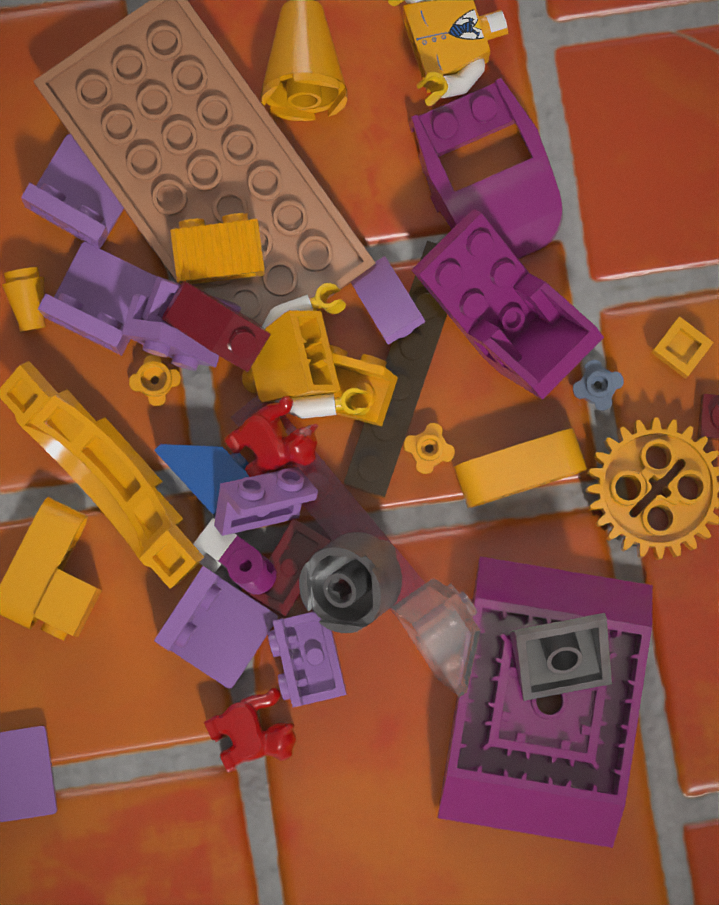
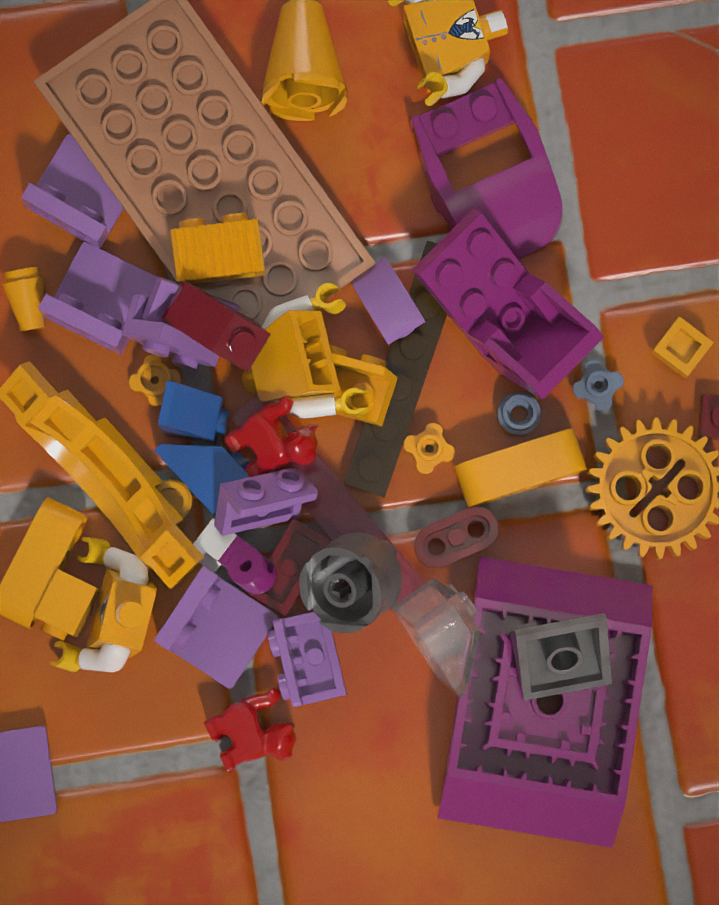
(120, 612): none -> torso
(177, 495): none -> light orange tile
(192, 414): none -> blue slope
(455, 537): none -> dark red plate
(528, 403): none -> sand blue plate

